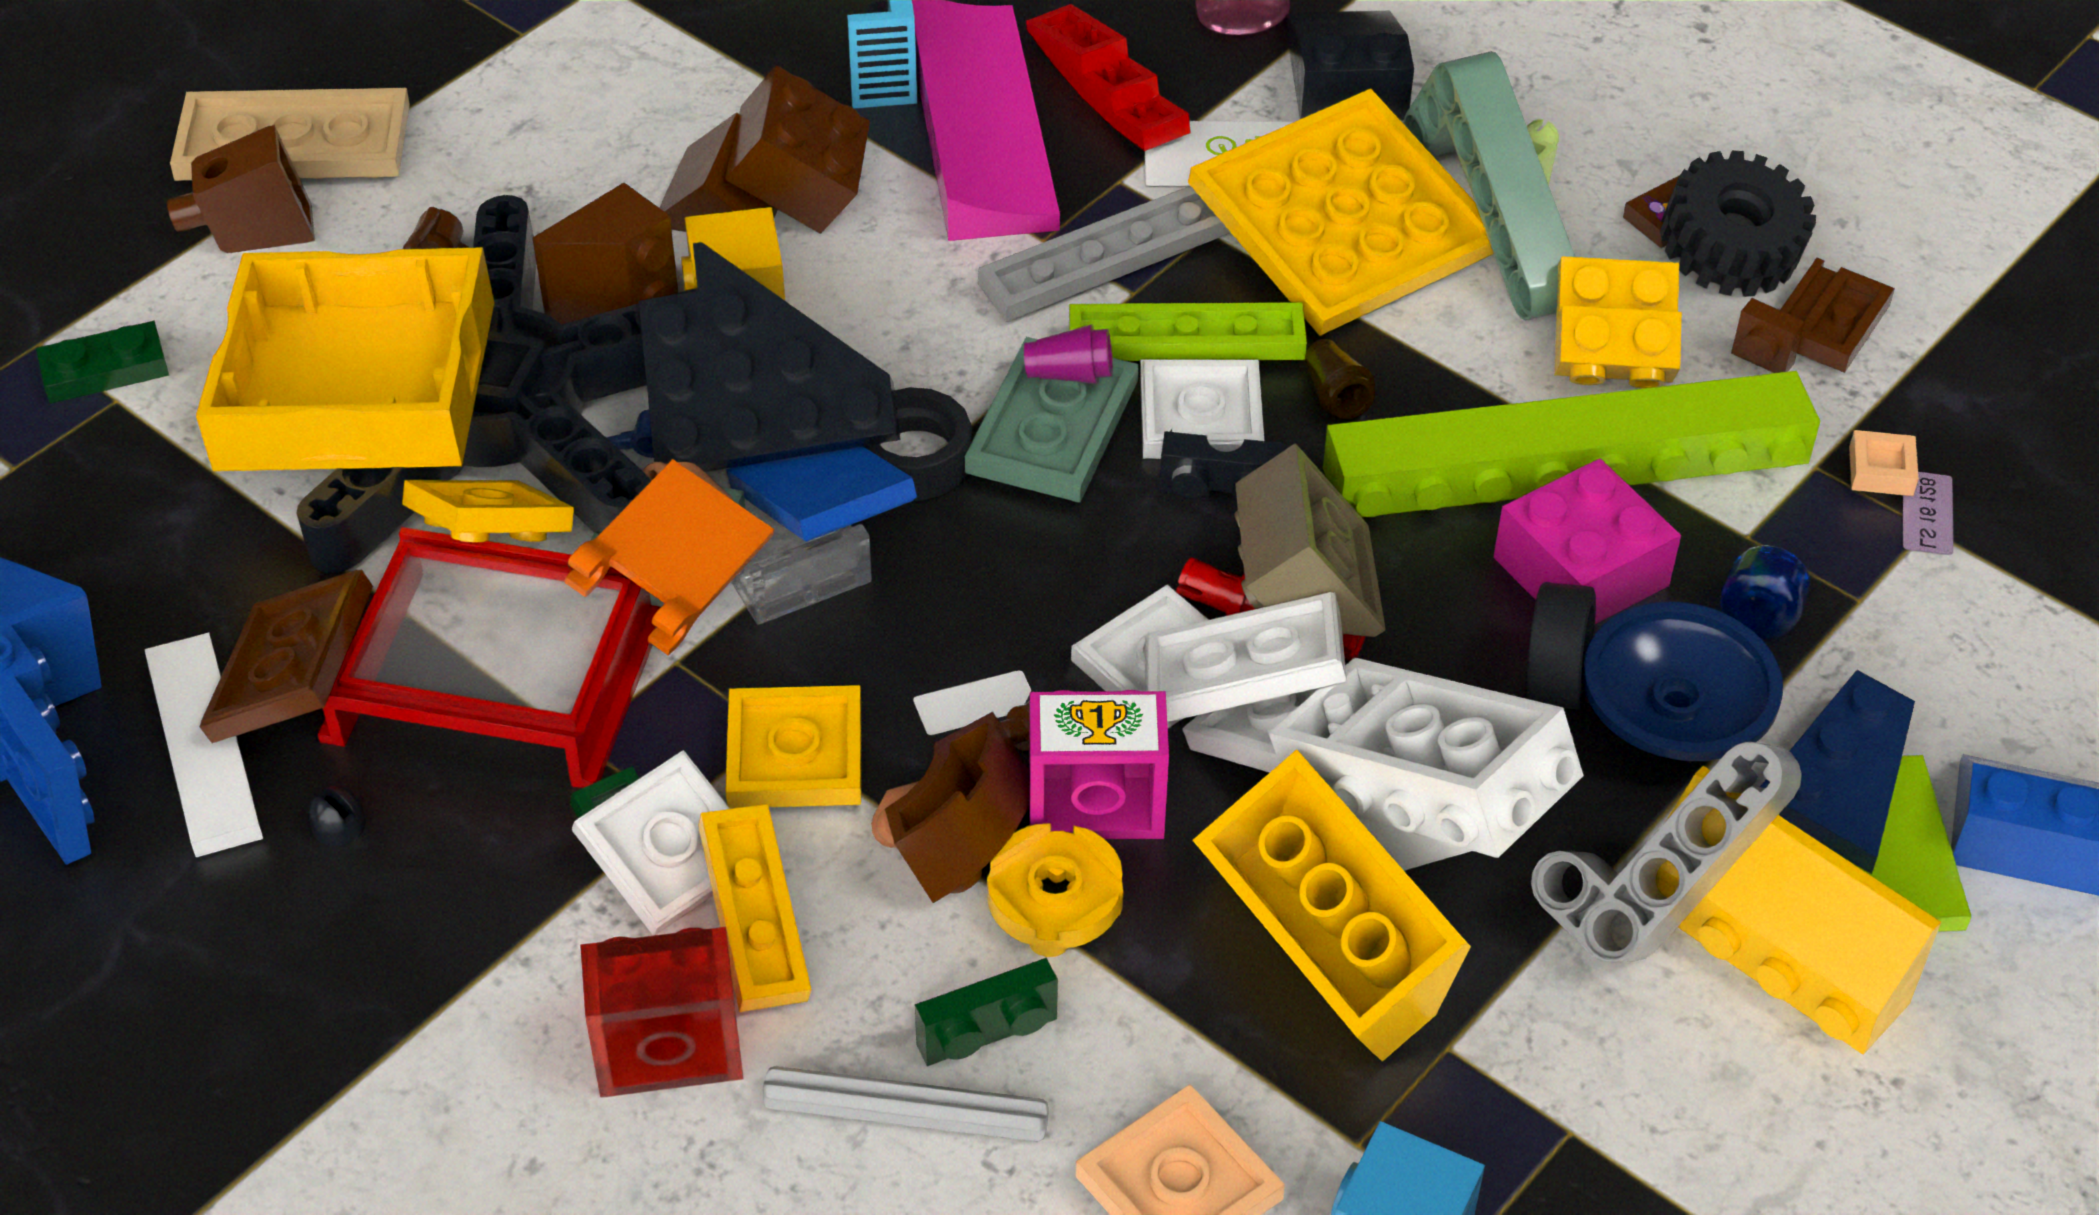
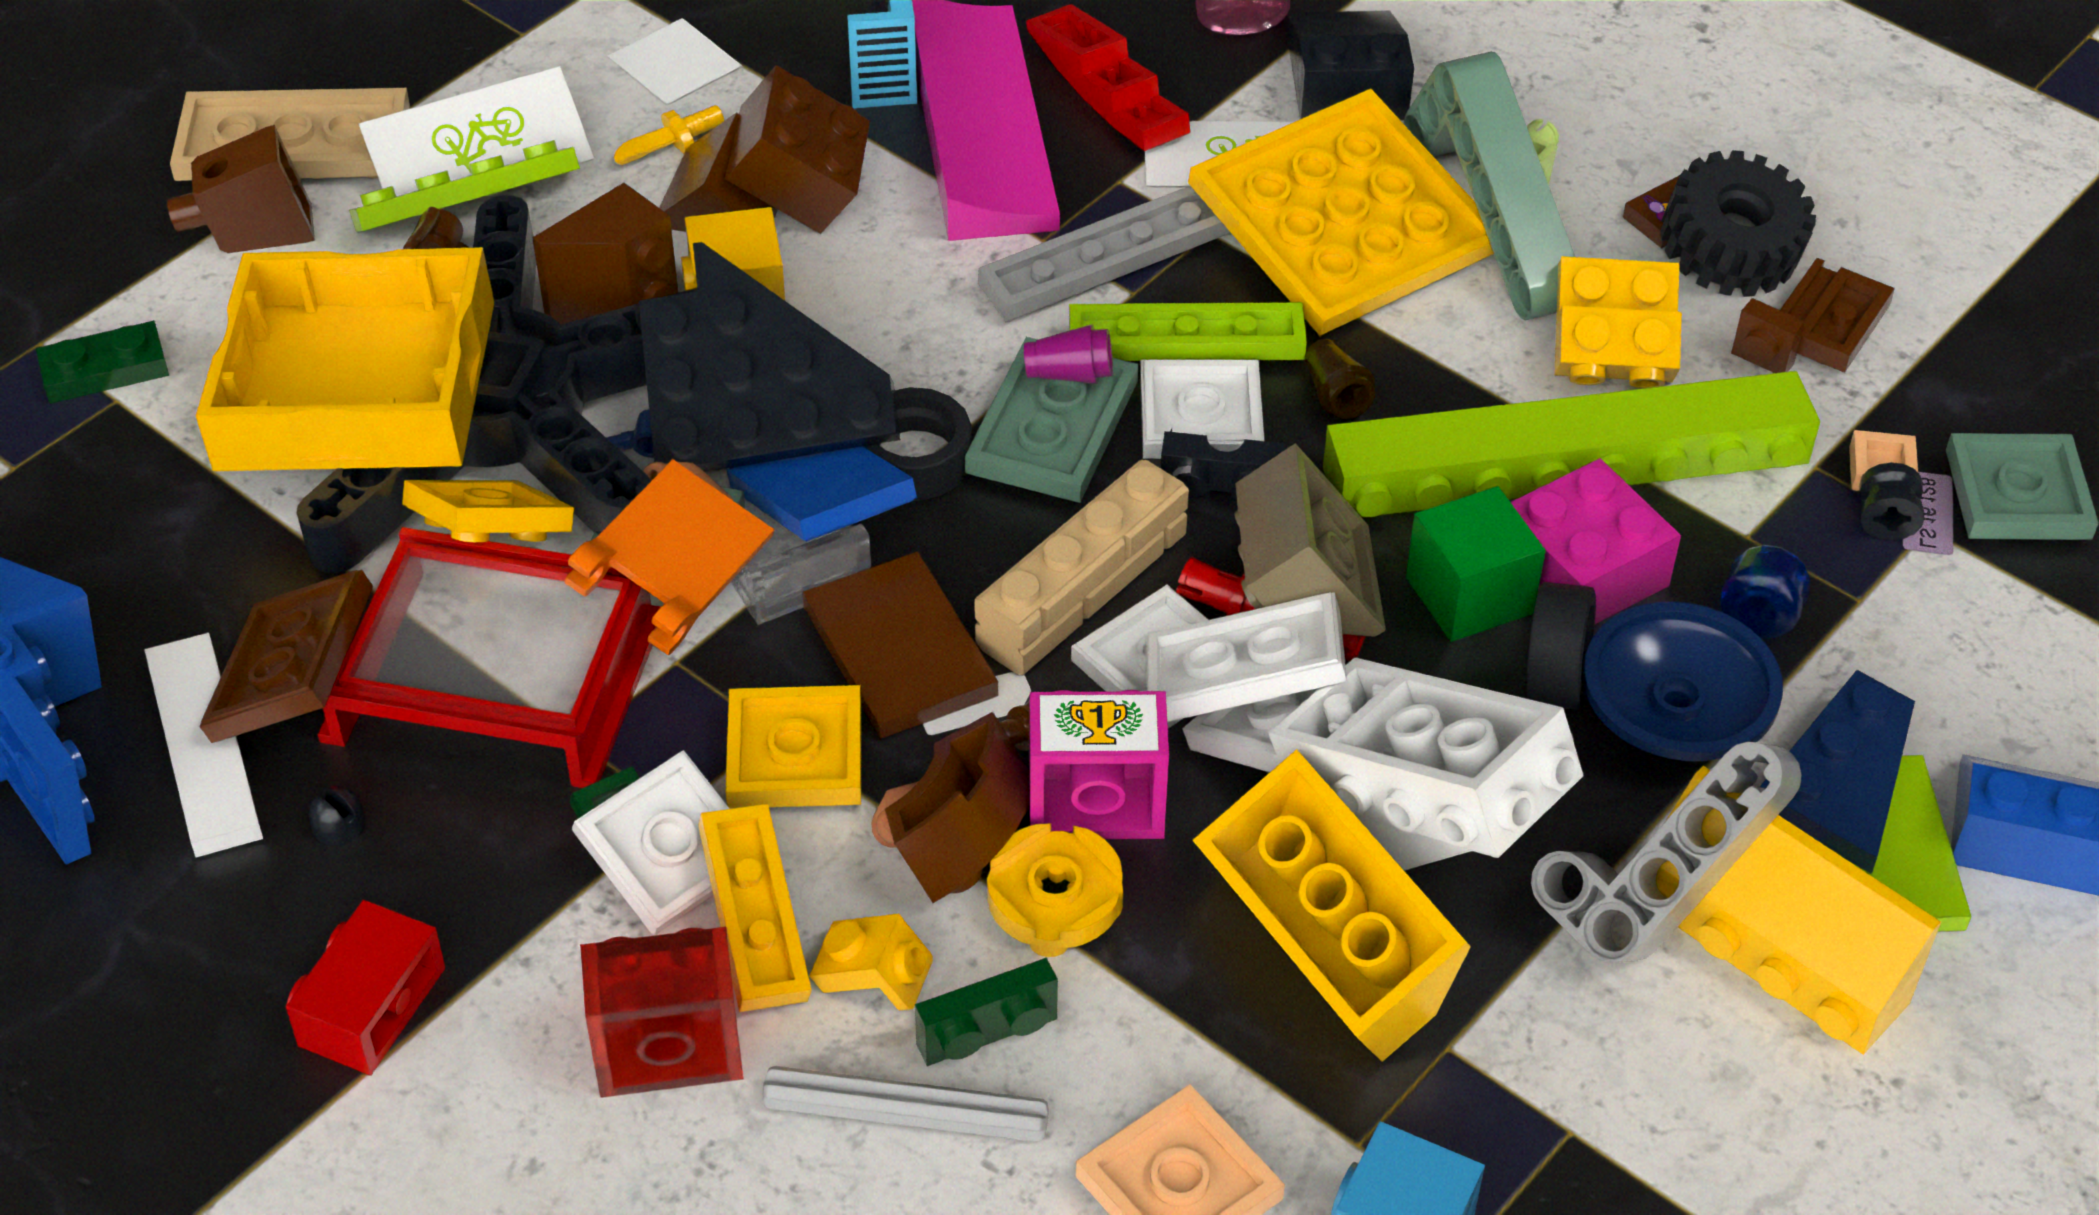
(365, 986): none -> red brick
(439, 191): none -> lime plate
(474, 128): none -> white sticker
(674, 61): none -> white sticker
(675, 131): none -> yellow piece
(873, 955): none -> yellow bracket
(900, 644): none -> reddish brown tile
(1080, 567): none -> tan brick
(1474, 563): none -> green head
(1891, 501): none -> black wheel
(2021, 486): none -> sand green plate

